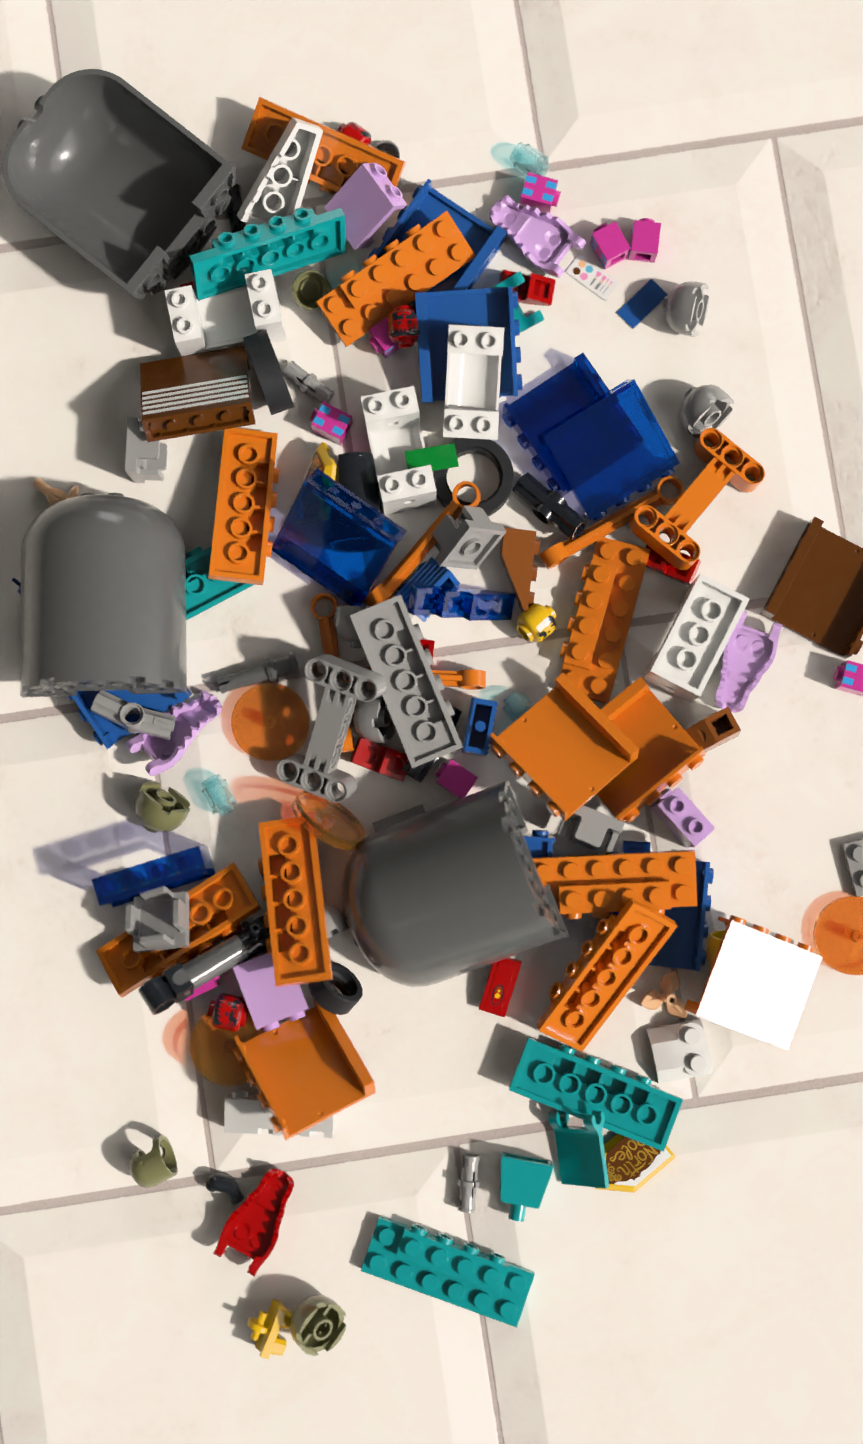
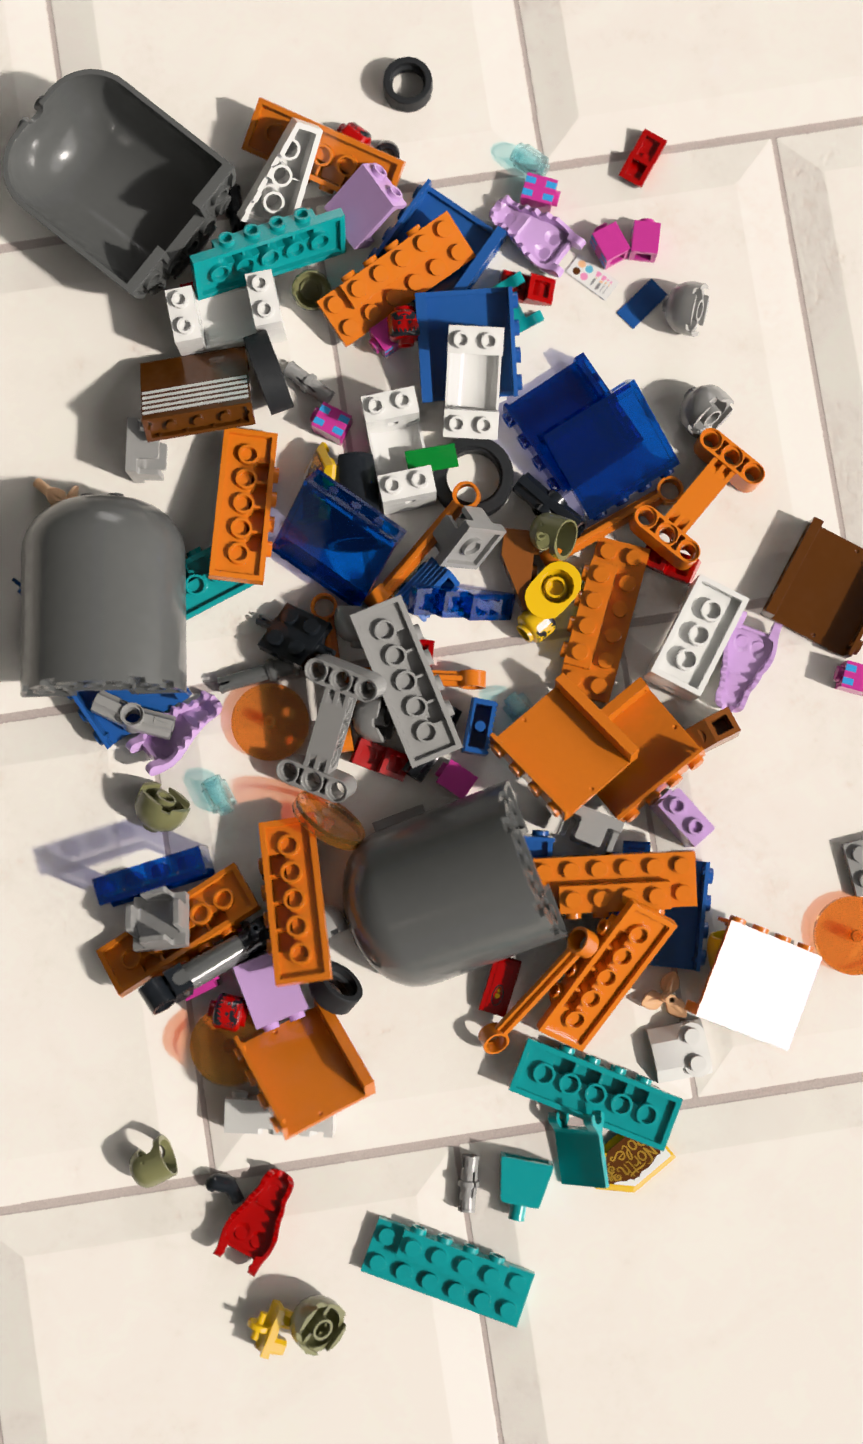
(295, 636): none -> black plate
(403, 65): none -> black tyre
(538, 989): none -> orange piece
(553, 590): none -> yellow piece
(554, 532): none -> olive helmet
(643, 158): none -> red slope

